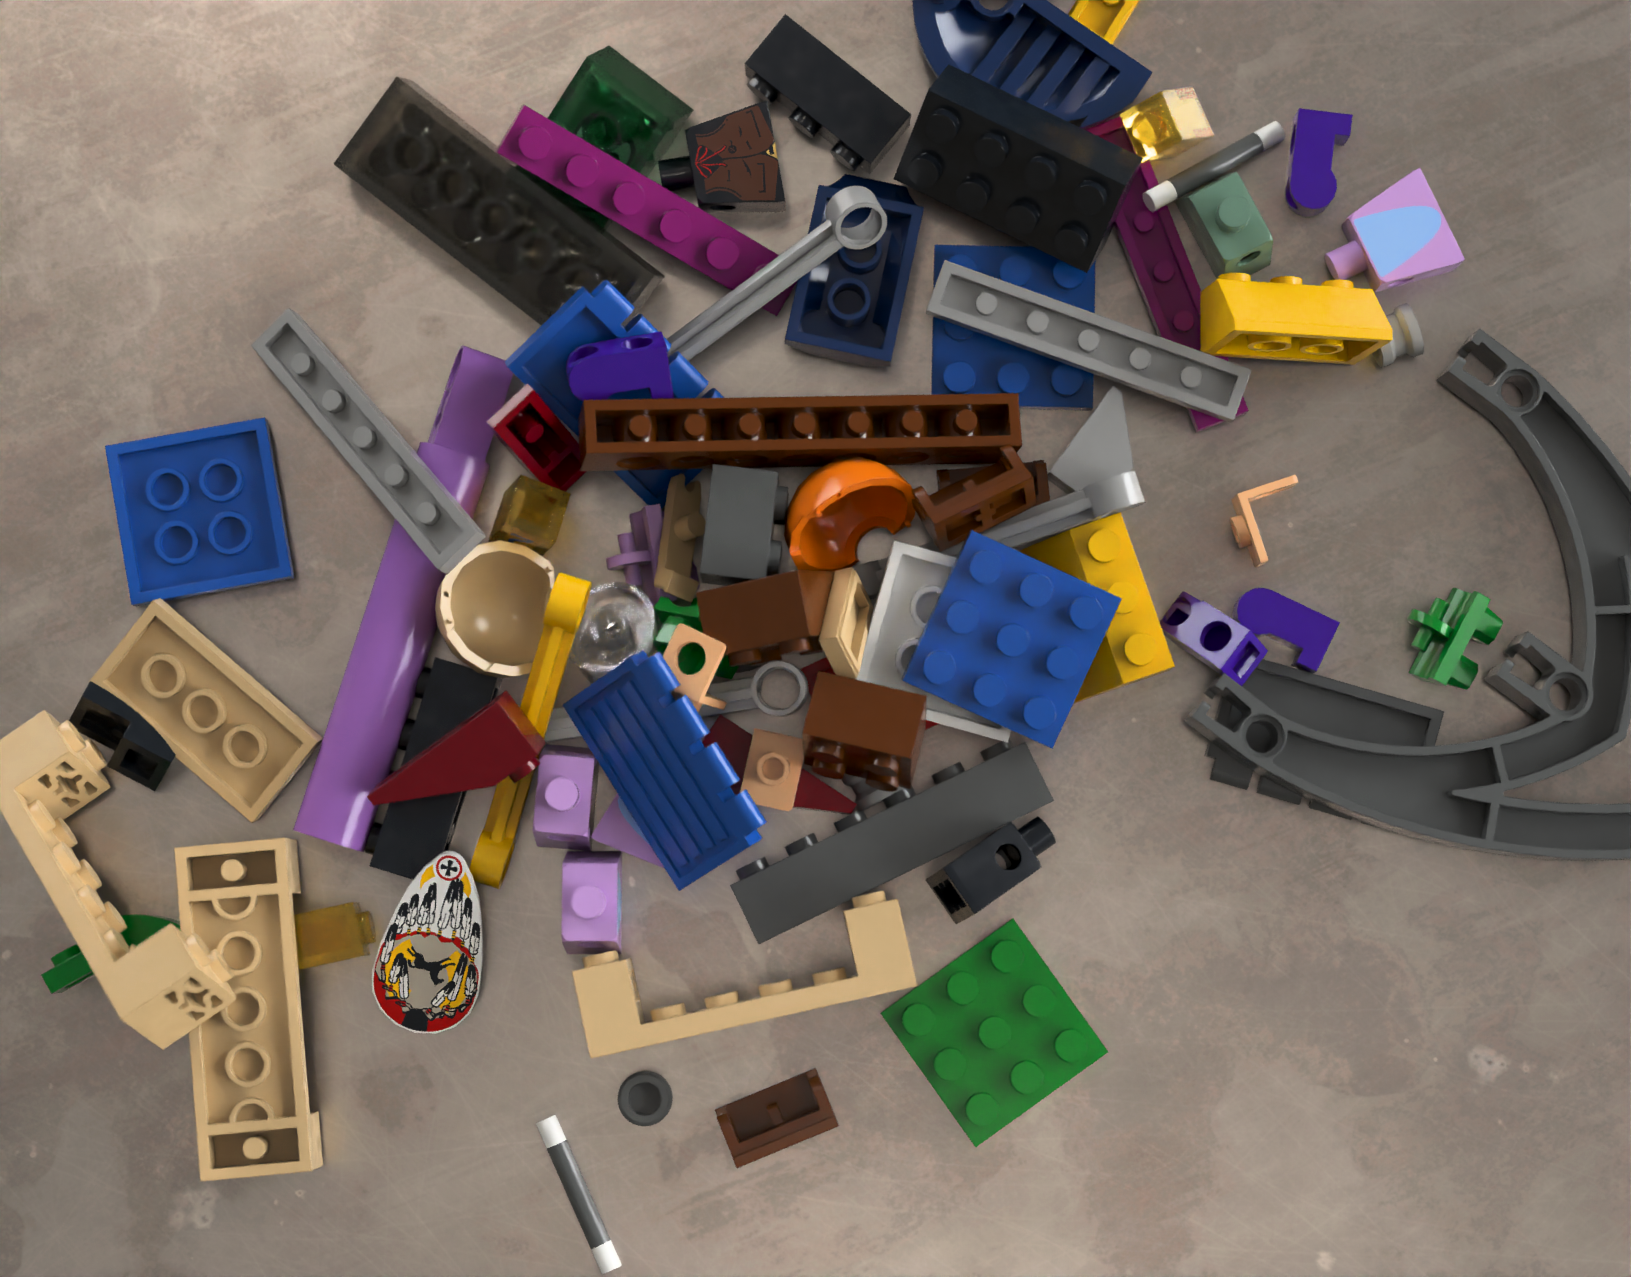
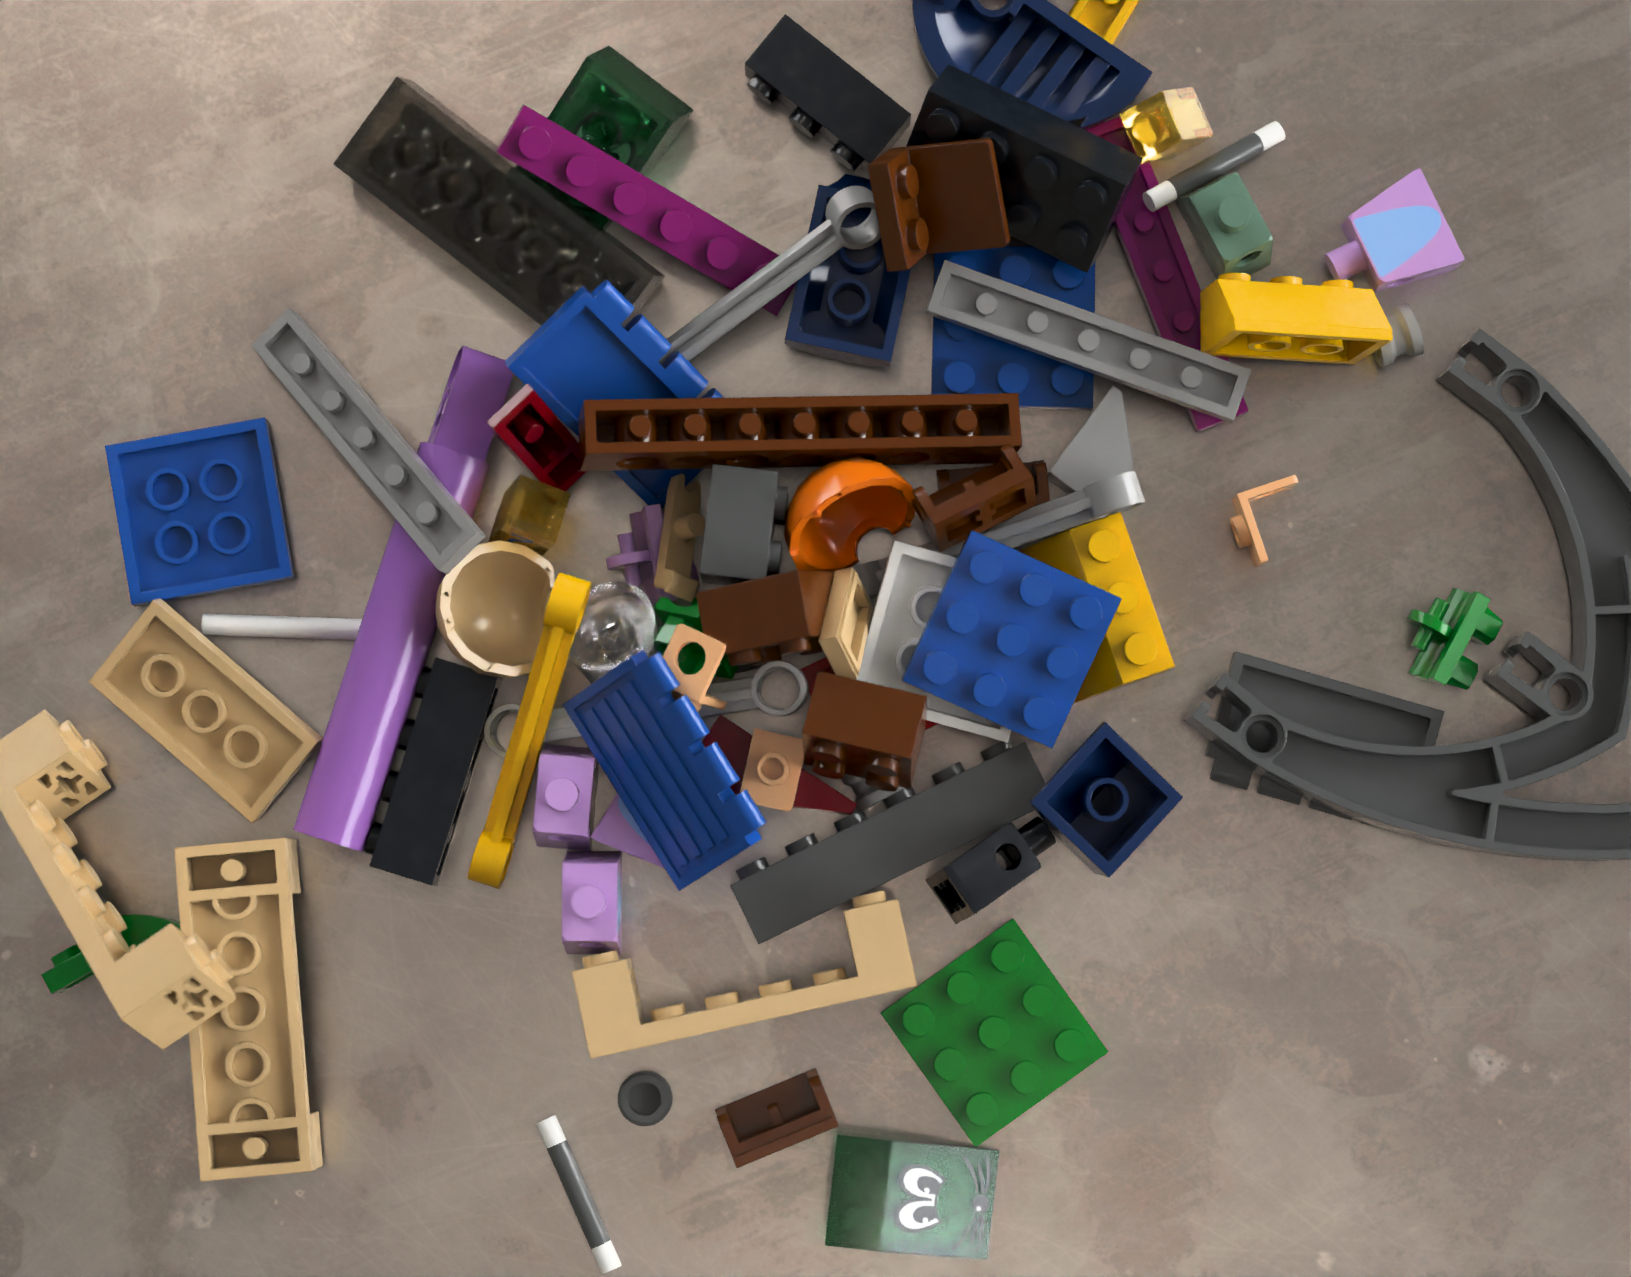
(137, 746): black slope -> none
(280, 626): none -> white bar
(333, 935): clear yellow brick -> none
(432, 950): shield -> none
(471, 756): dark red slope -> none
(620, 366): dark purple leg -> none
(730, 164): torso -> none
(911, 1196): none -> clear green slope
(938, 200): none -> reddish brown bracket
(1104, 801): none -> dark blue slope
(1213, 637): dark purple leg -> none
(1288, 624): dark purple leg -> none
(1309, 176): dark purple leg -> none

